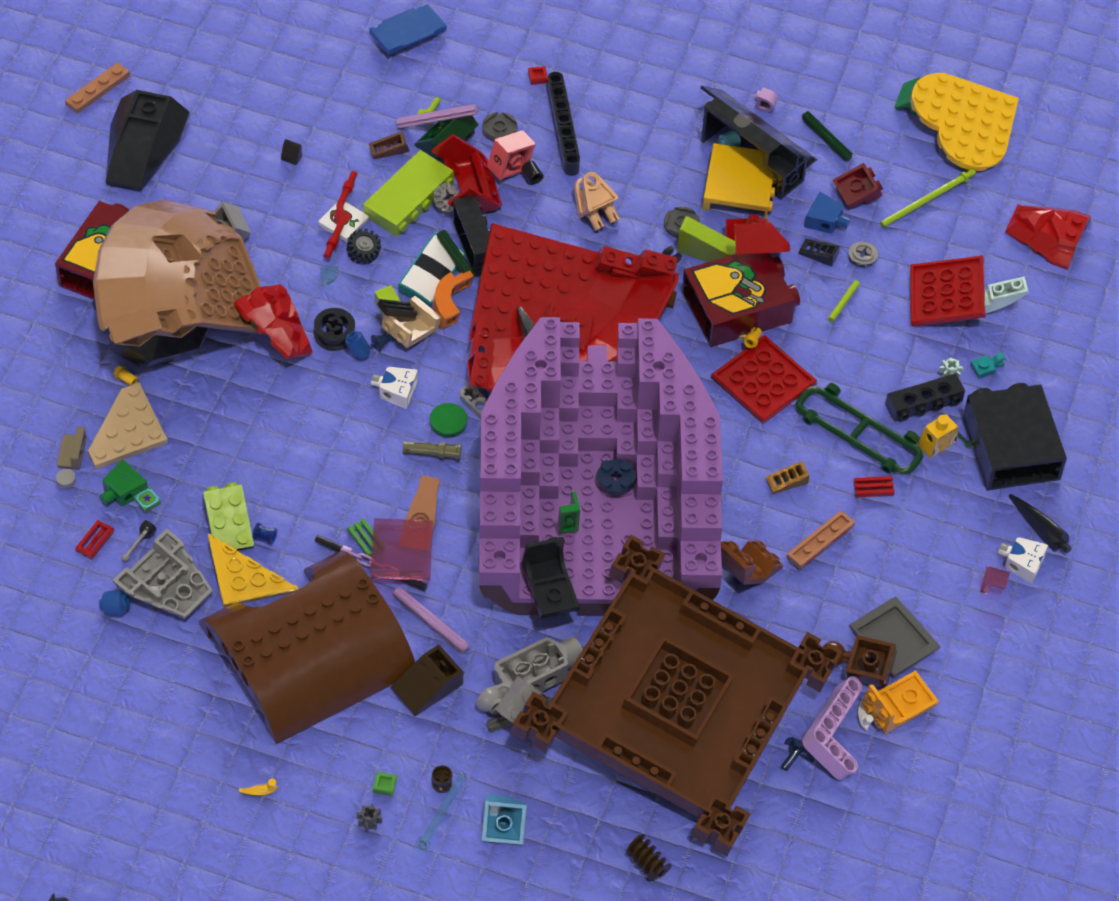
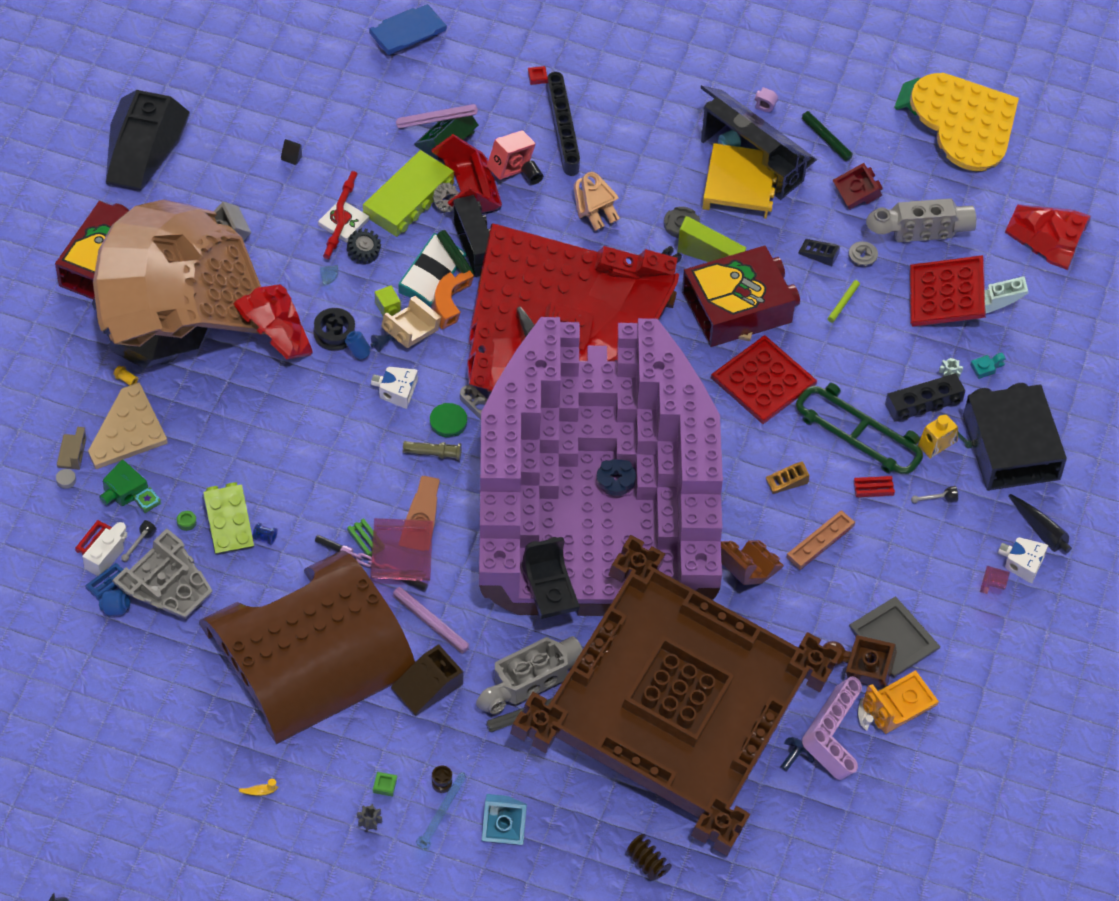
(97, 88): nougat plate -> none
(105, 549): none -> white hinge
(107, 585): none -> blue tile
(186, 520): none -> bright green tile
(242, 577): yellow tile -> none
(388, 141): reddish brown slope -> none
(397, 308): black tile -> none
(431, 108): lime bar -> none
(499, 125): dark grey tile -> none
(516, 697): light grey slope -> none
(569, 516): green panel -> none
(752, 338): yellow pin -> none
(755, 236): red windscreen -> none
(826, 215): blue torso -> none
(923, 220): none -> light grey brick
(949, 494): none -> hinge
(963, 177): lime bar -> none

